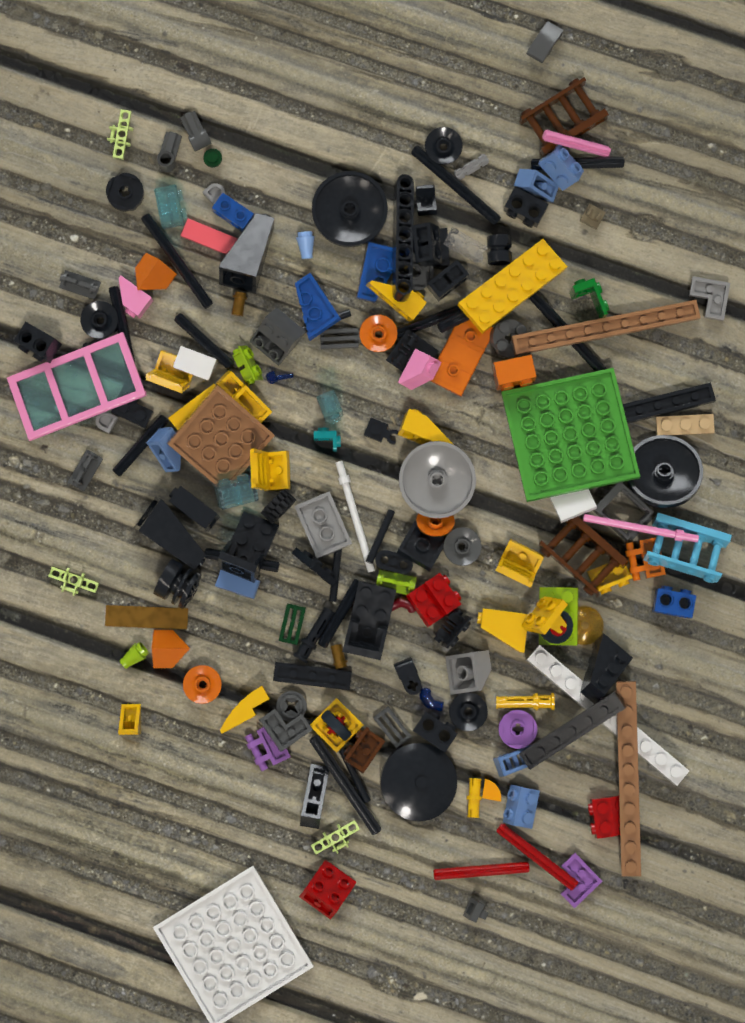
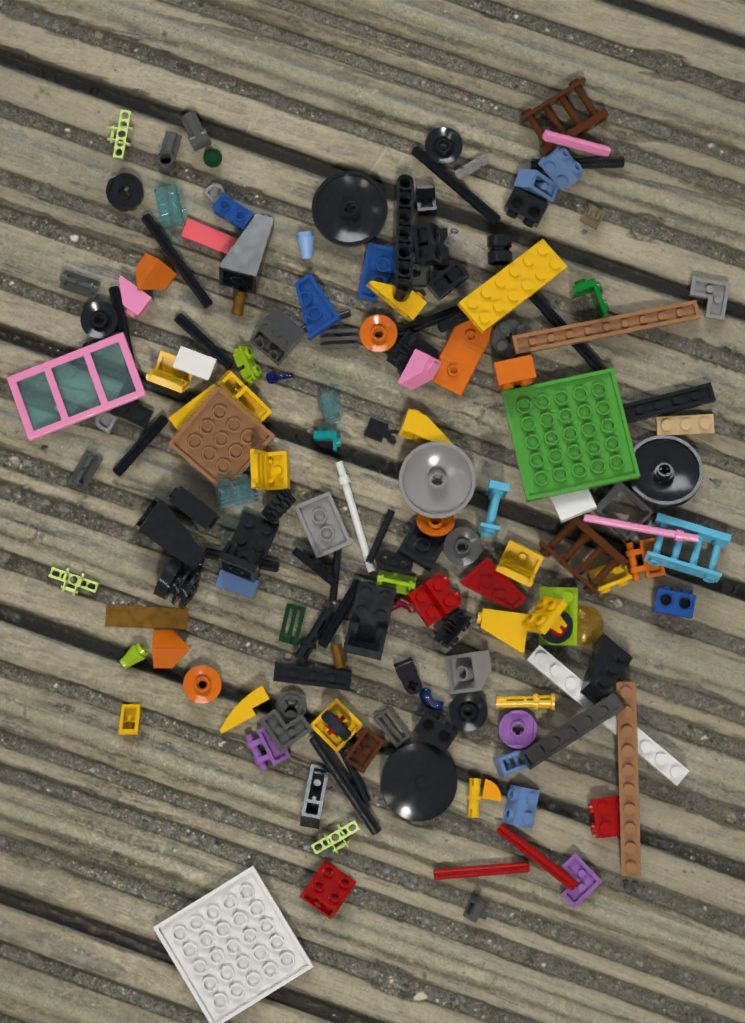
(37, 342): black brick -> none
(167, 457): medium blue slope -> none
(493, 585): none -> red wing
(495, 491): none -> medium azure fence
(544, 42): dark grey slope -> none

